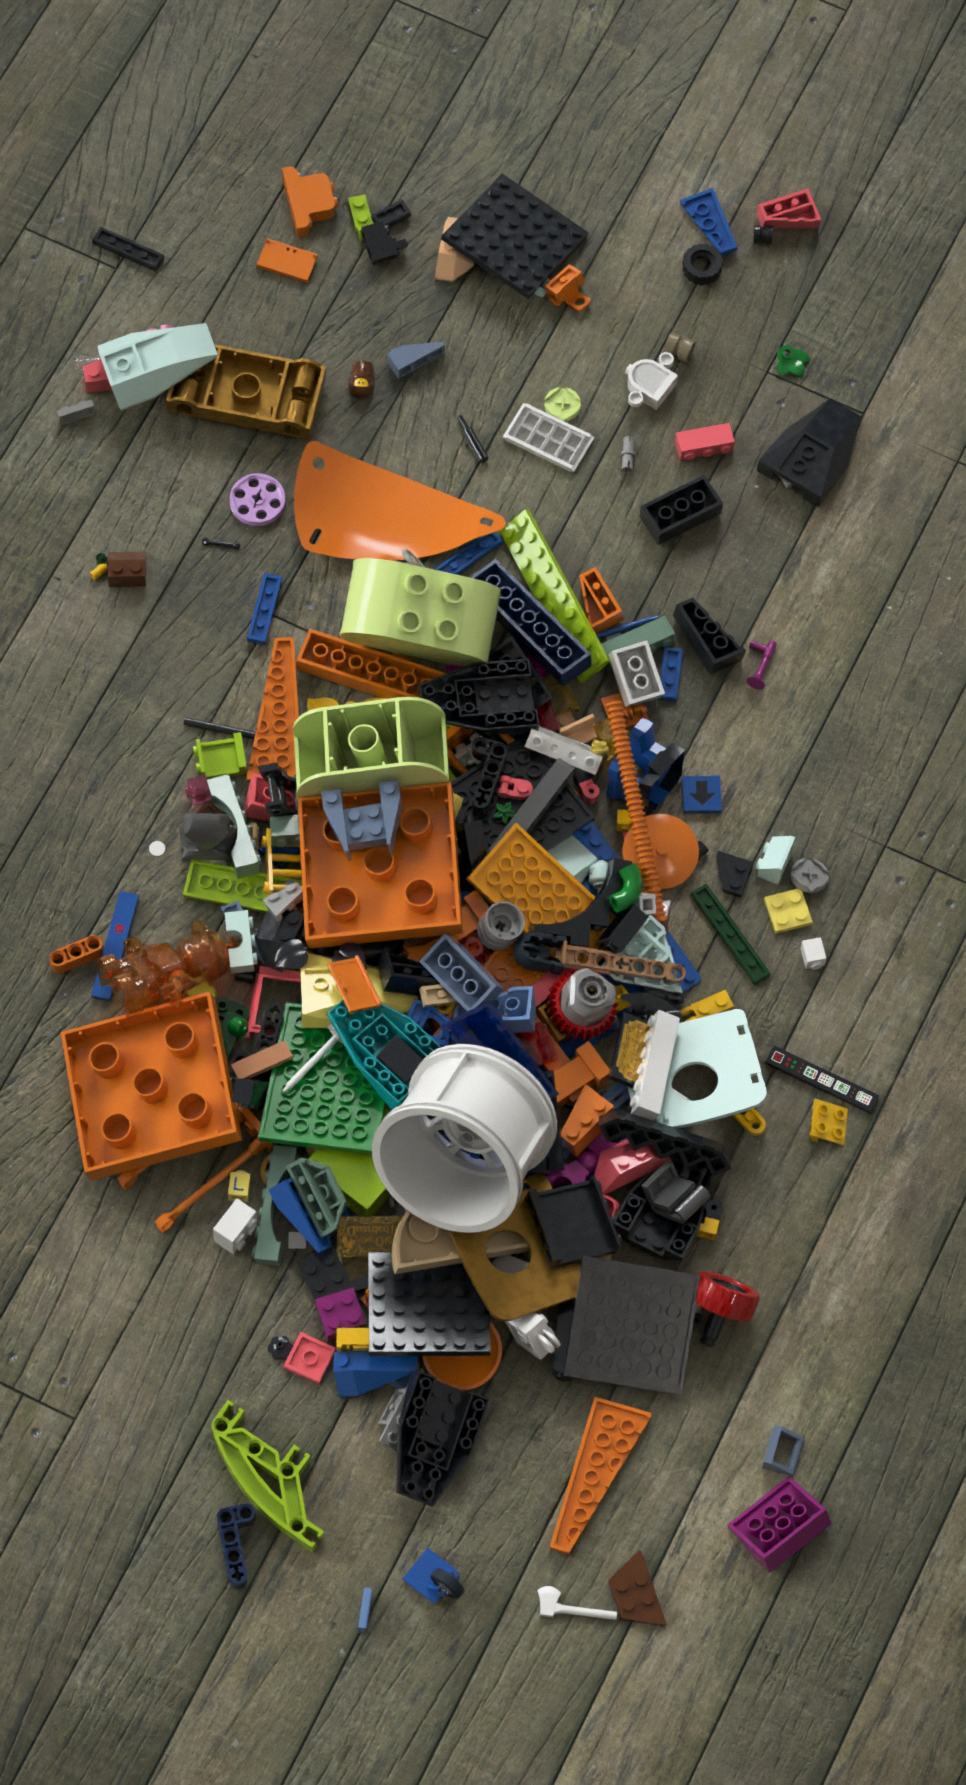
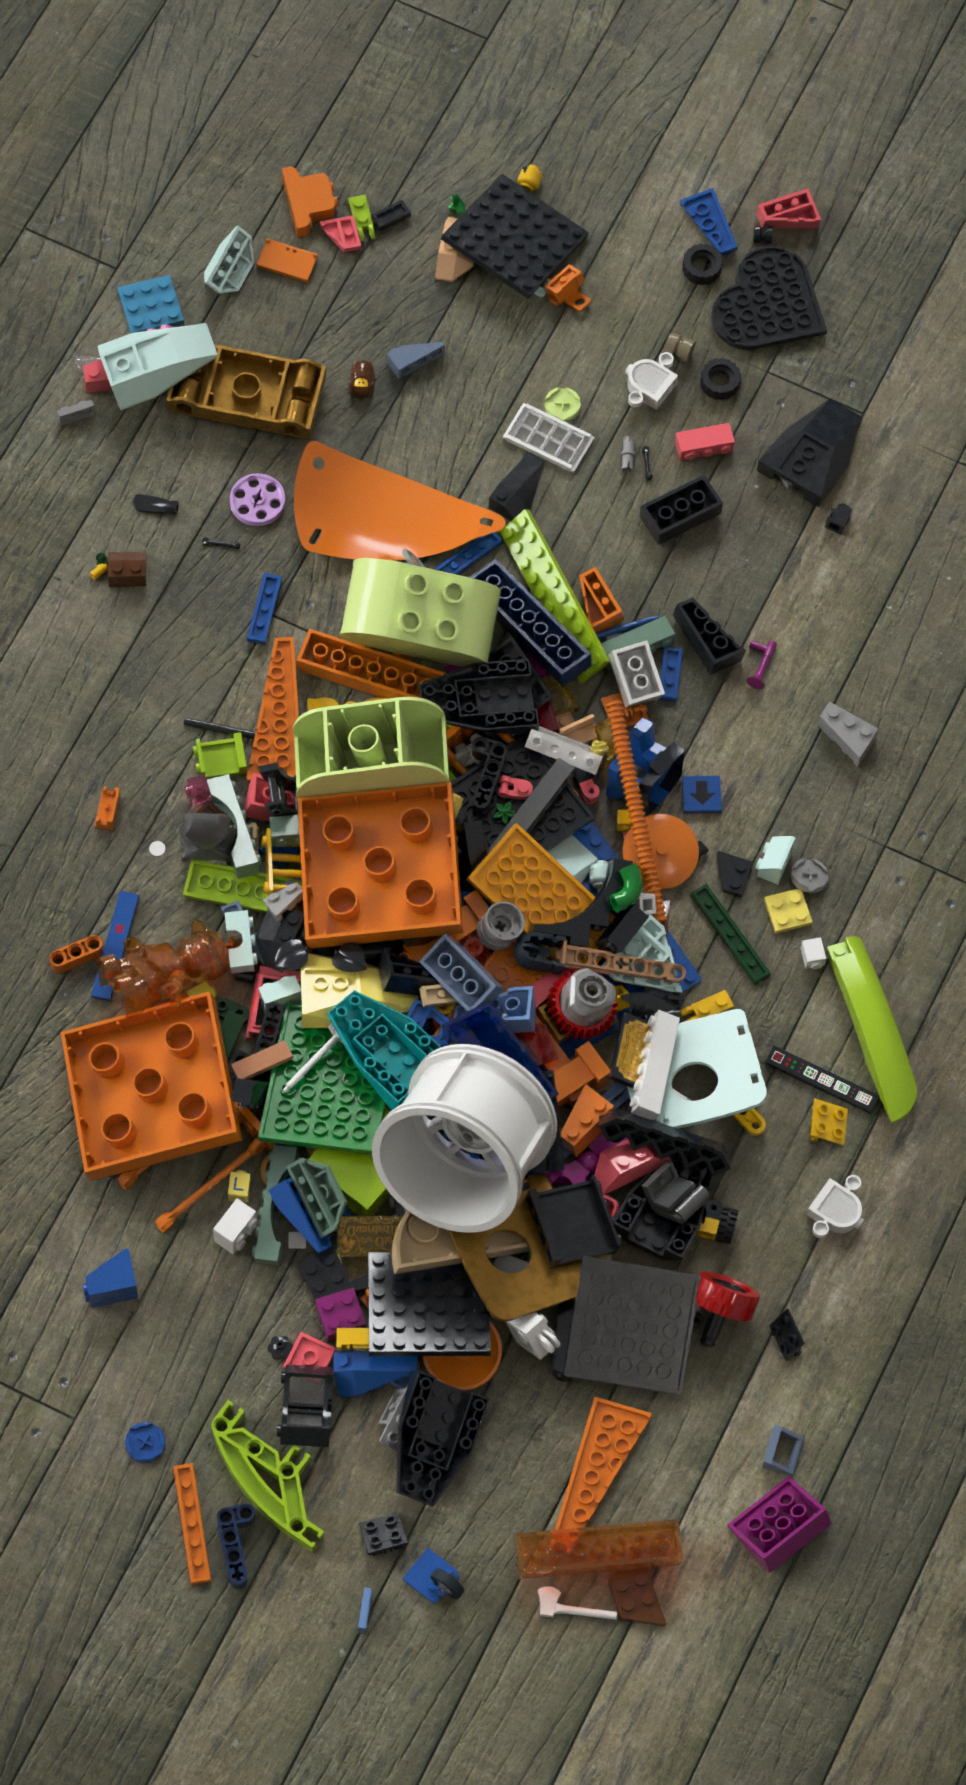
(108, 809): none -> orange hinge
(111, 1281): none -> blue slope
(128, 249): black tile -> none
(145, 1442): none -> blue tile
(150, 304): none -> dark azure plate
(154, 504): none -> black piece
(192, 1524): none -> orange tile
(230, 262): none -> light aqua wedge
(238, 1027): green piece -> none
(280, 992): none -> light aqua brick
(304, 1405): none -> black window
(342, 232): none -> coral wing
(353, 978): orange door -> none
(367, 824): sand blue wedge -> none
(378, 244): black hinge -> none
(383, 1534): none -> black hinge
(400, 1059): black slope -> none
(456, 204): none -> green plant
(473, 441): black axle -> none
(517, 488): none -> black wedge
(530, 178): none -> yellow head
(598, 1549): none -> clear orange brick
(645, 450): none -> black hinge
(720, 365): none -> black tyre
(726, 1225): none -> black tyre
(769, 302): none -> black plate
(787, 1335): none -> black hinge
(791, 363): green plate -> none
(837, 1208): none -> white piece
(839, 518): none -> black brick
(847, 731): none -> light grey wedge
(874, 1026): none -> lime slope

